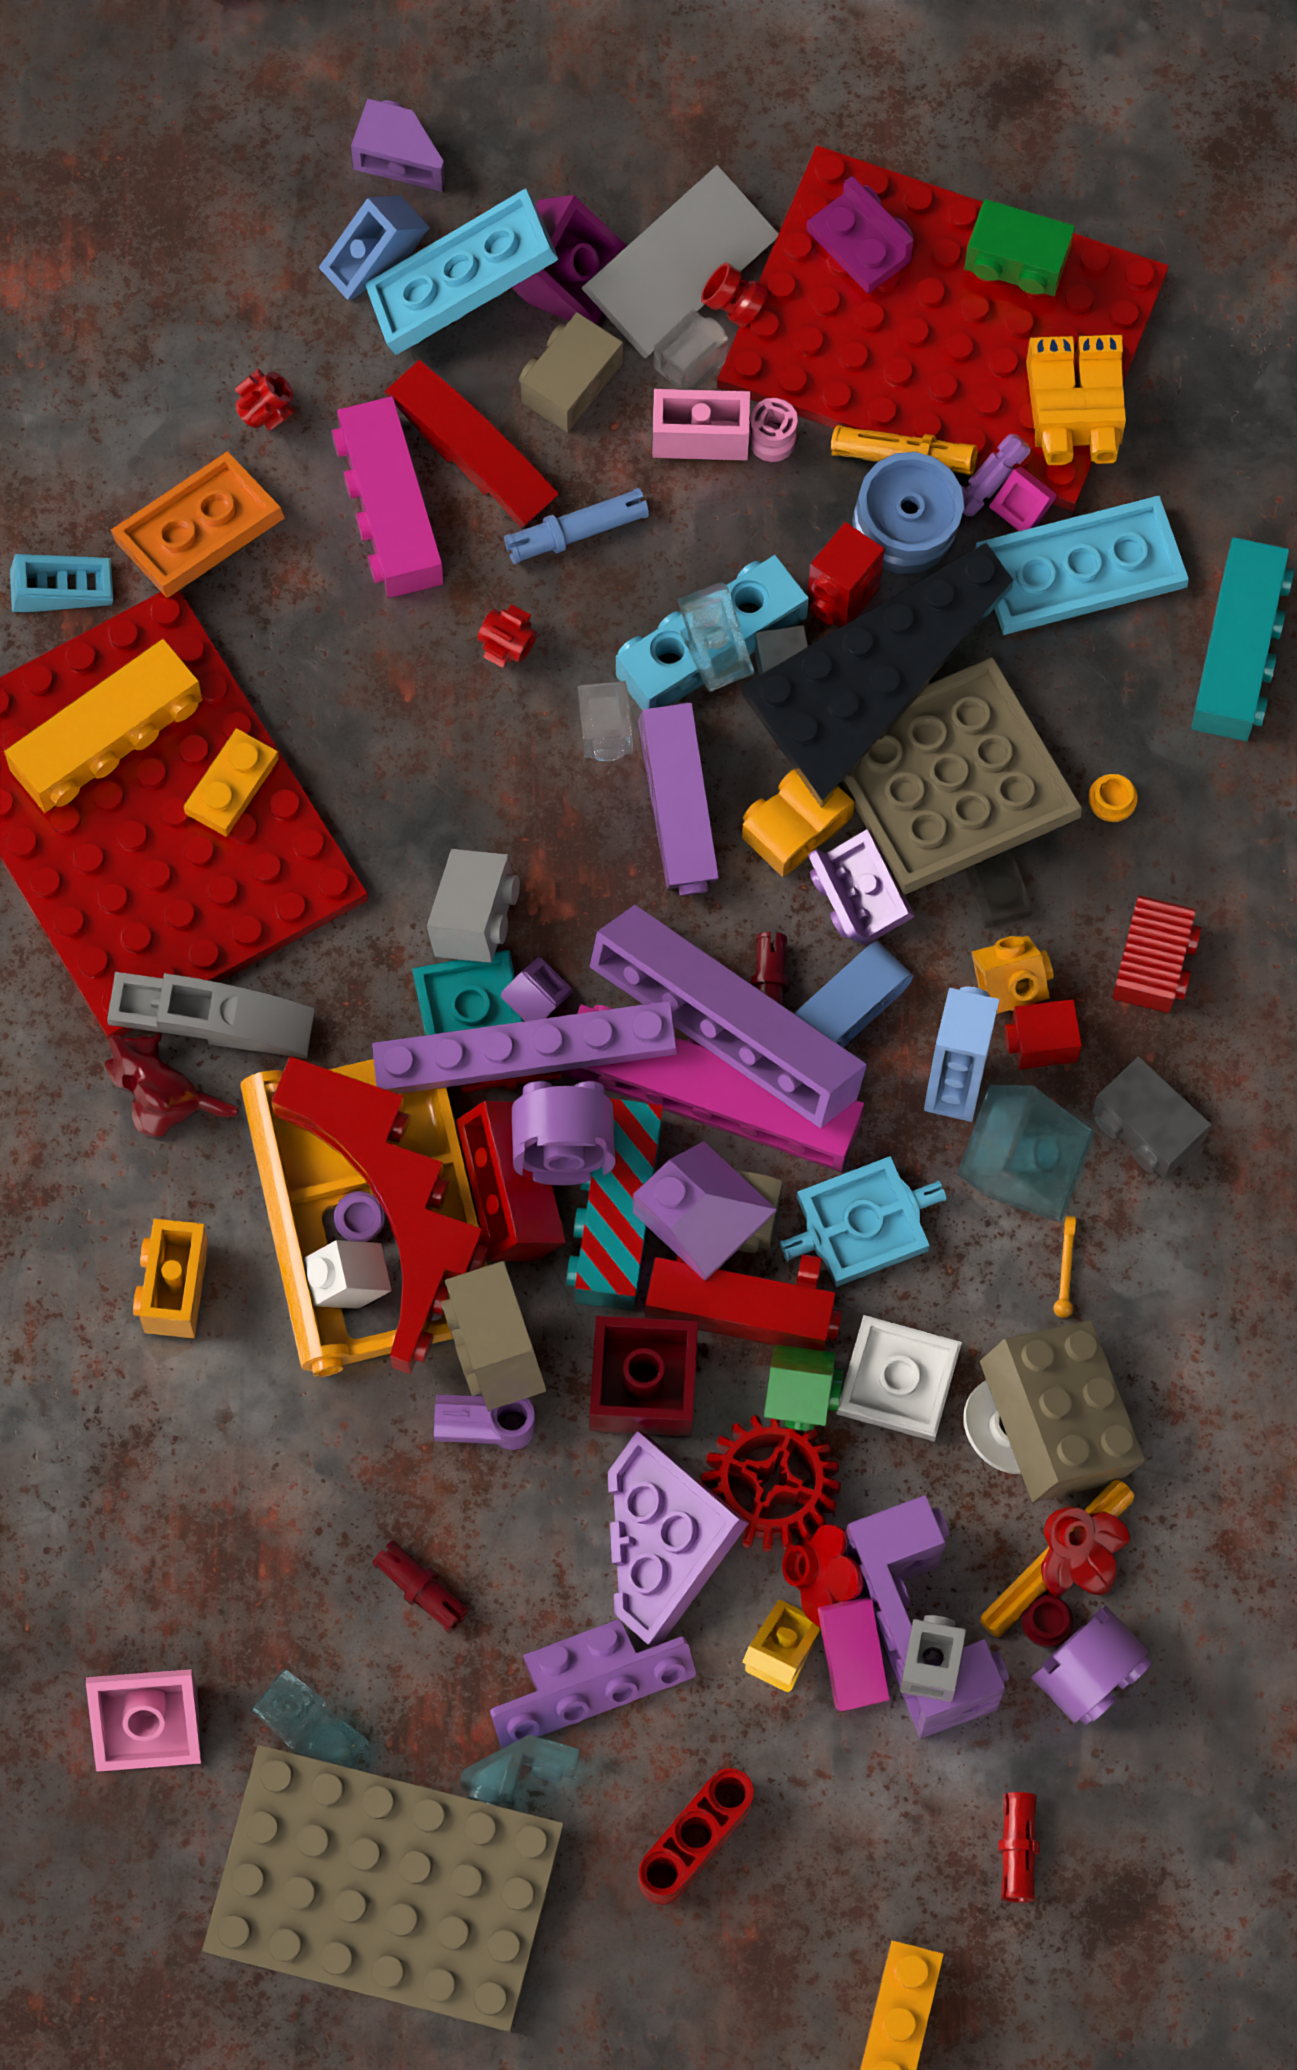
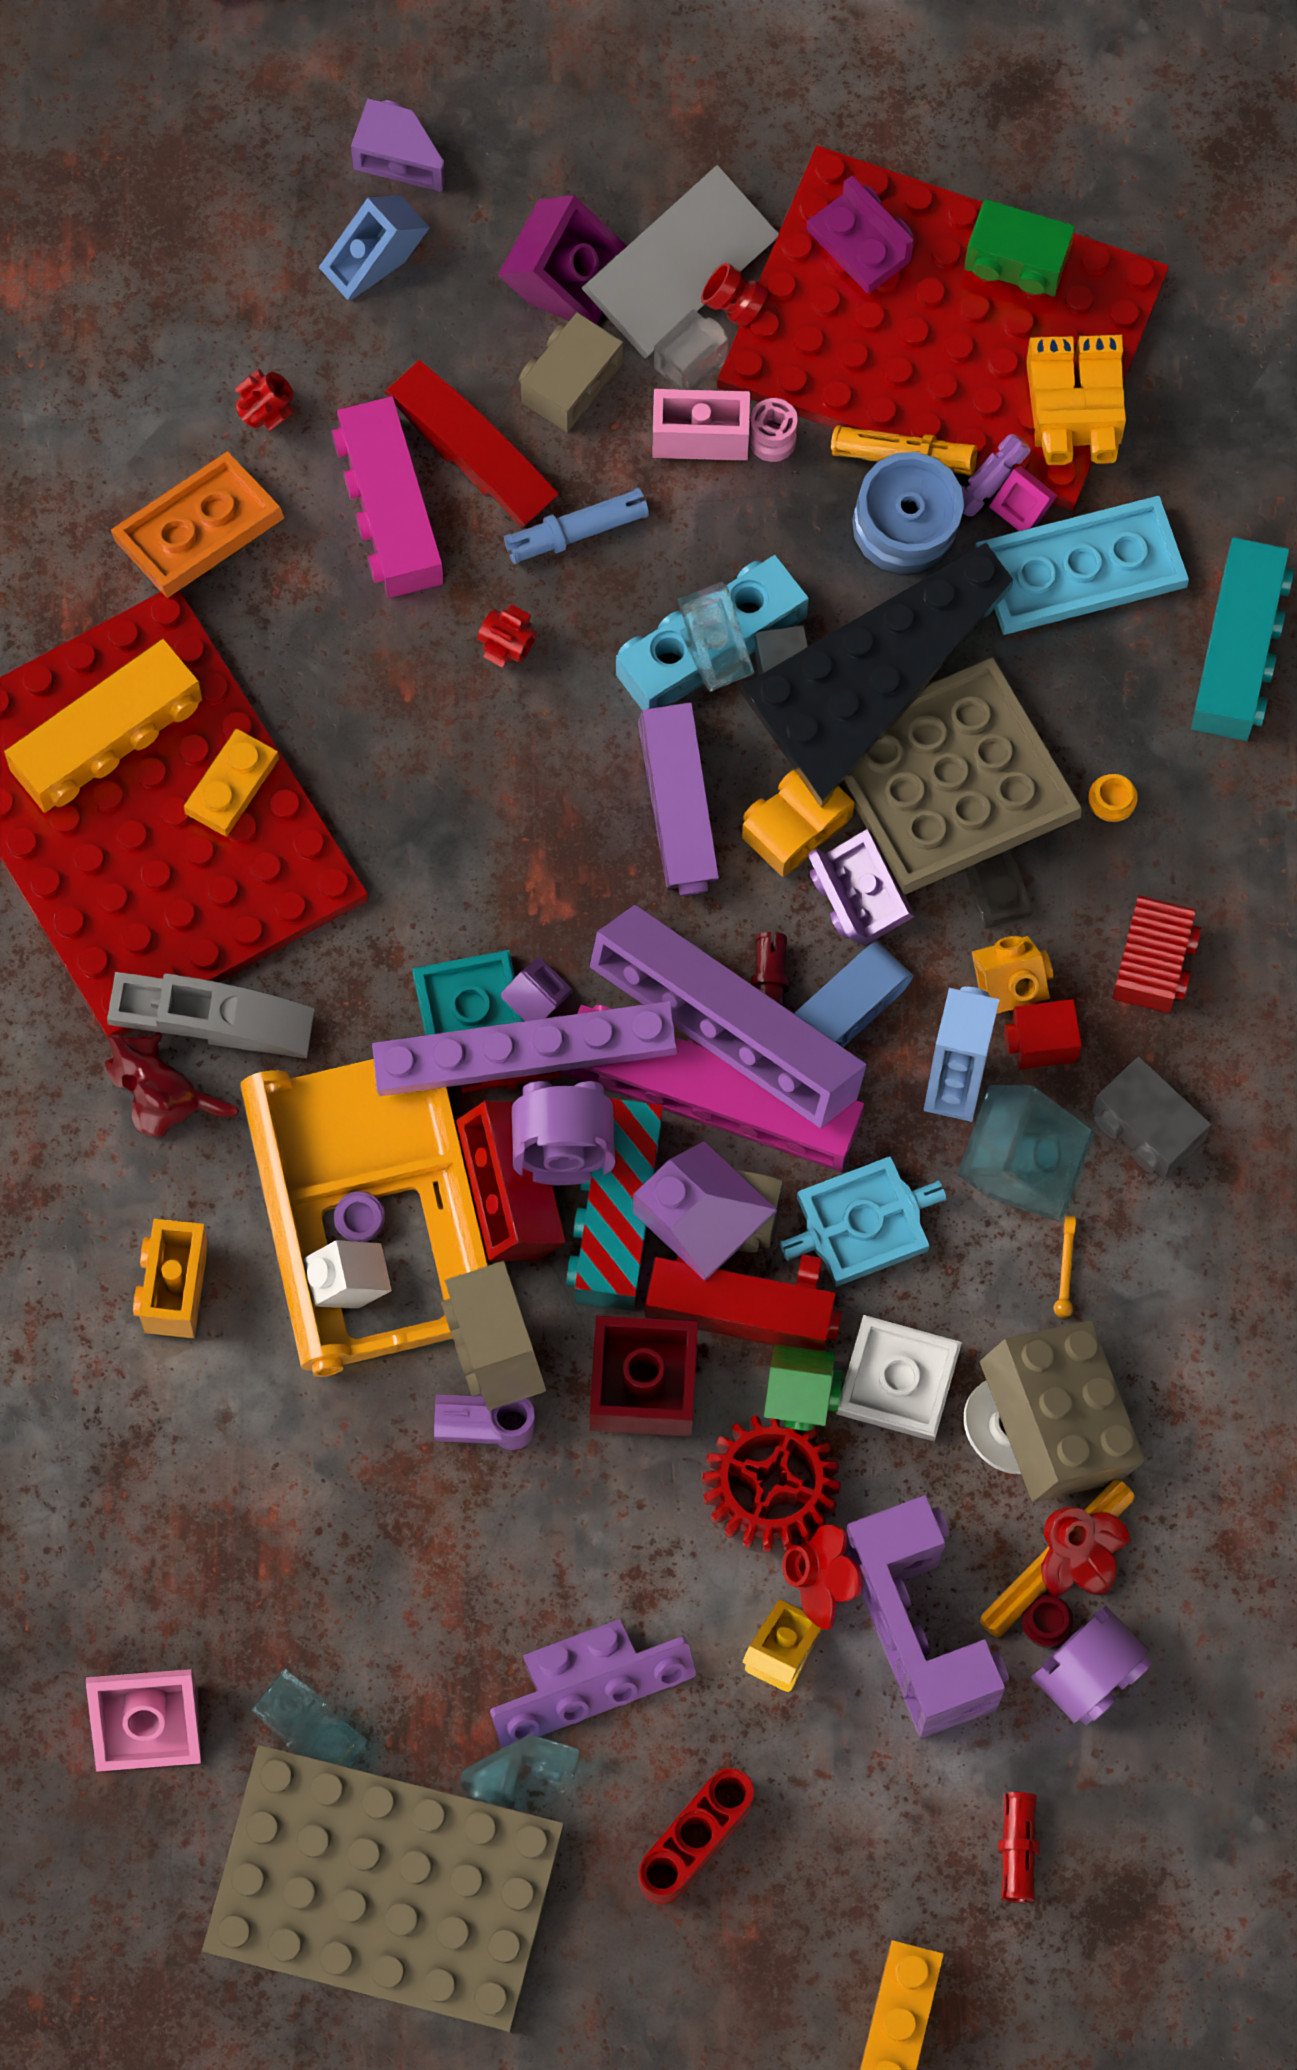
(45, 599): medium azure slope -> none
(361, 1126): red arch -> none
(421, 1586): dark red pin -> none
(461, 271): medium azure plate -> none
(472, 905): light grey brick -> none
(605, 720): clear brick -> none
(663, 1537): plate -> none
(844, 576): red brick -> none
(853, 1653): dark pink tile -> none
(926, 1680): light grey brick -> none

